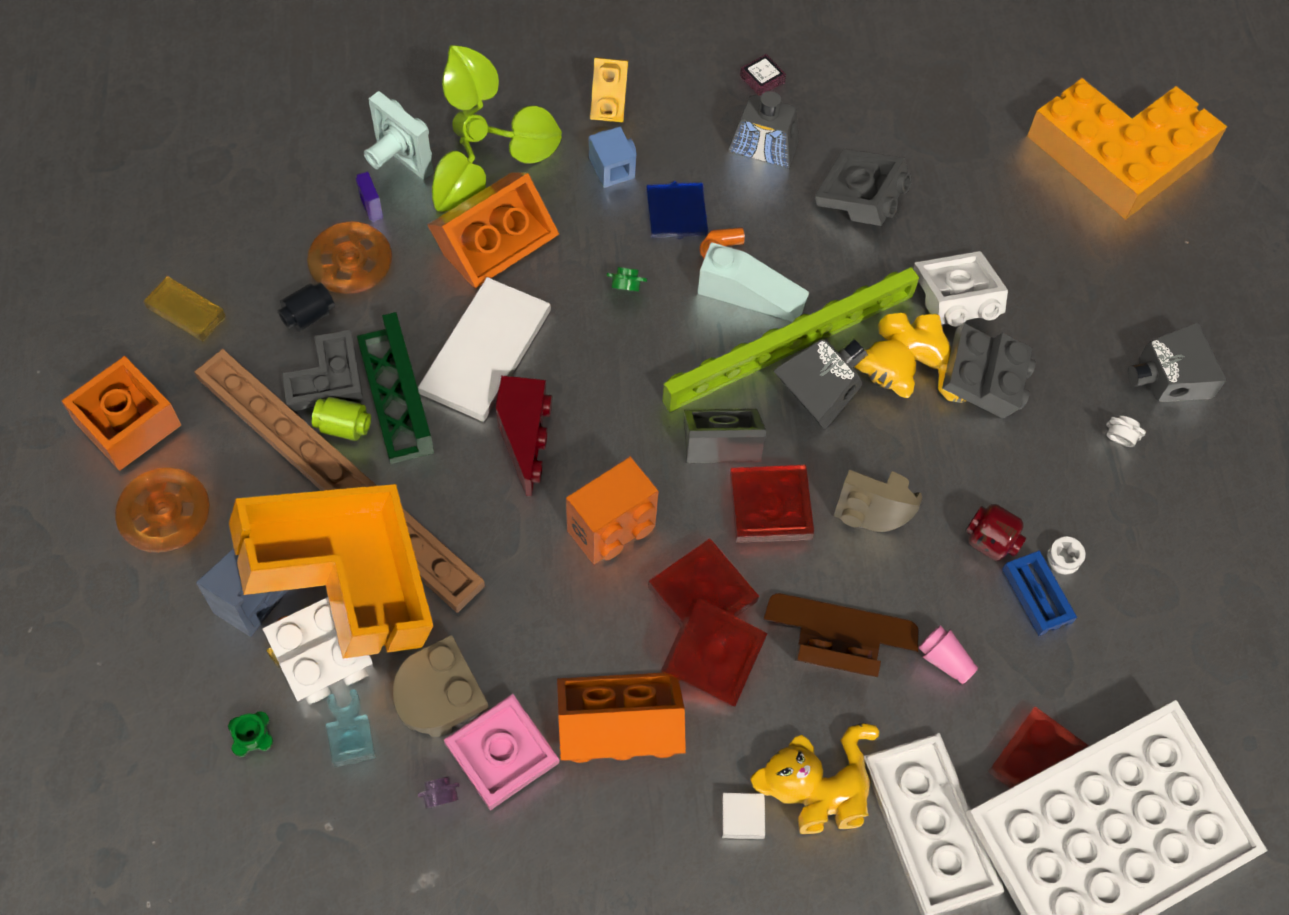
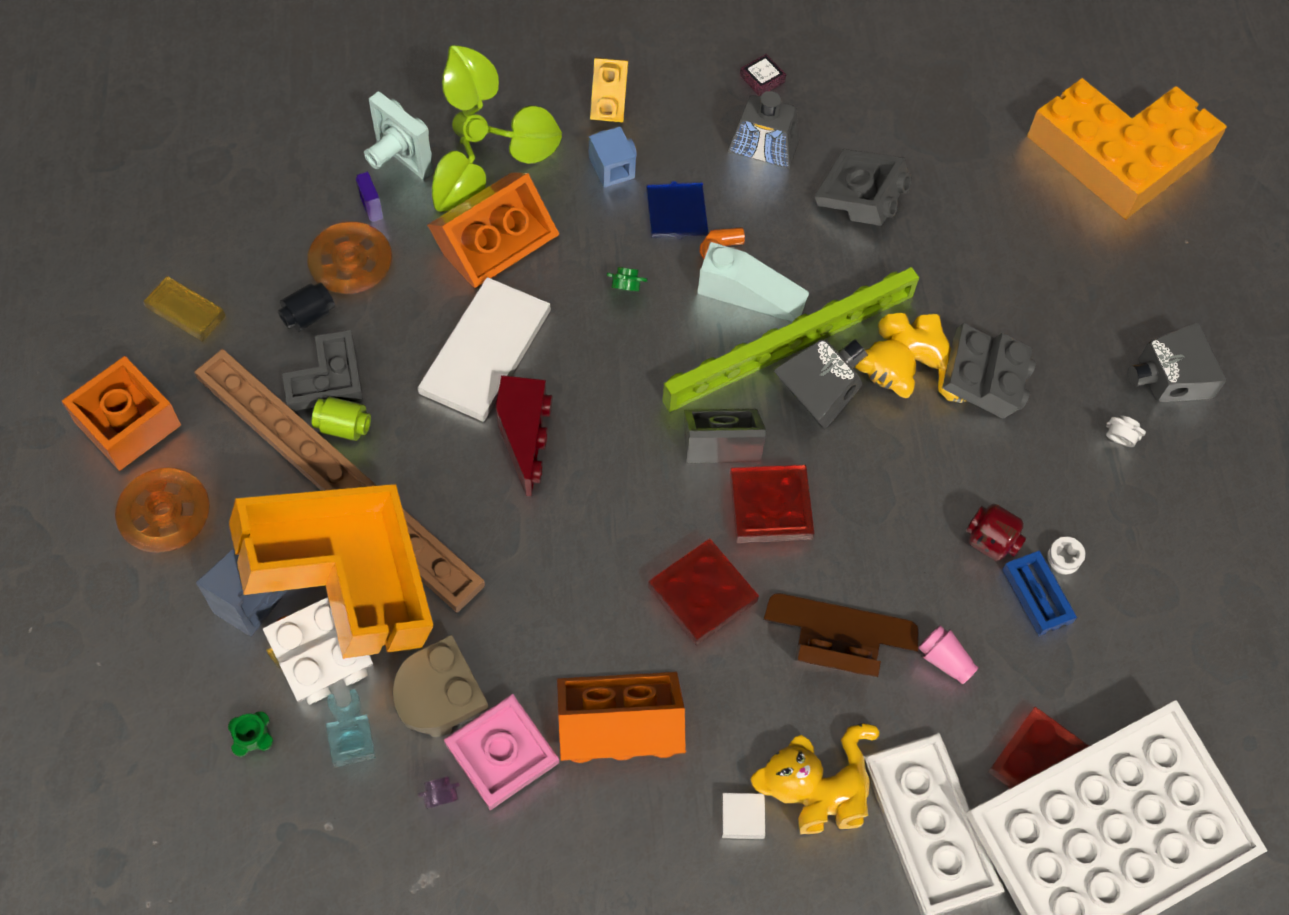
(406, 381): dark green fence -> none
(612, 511): orange brick -> none
(714, 652): clear red plate -> none
(876, 504): dark tan slope -> none
(962, 288): white plate -> none

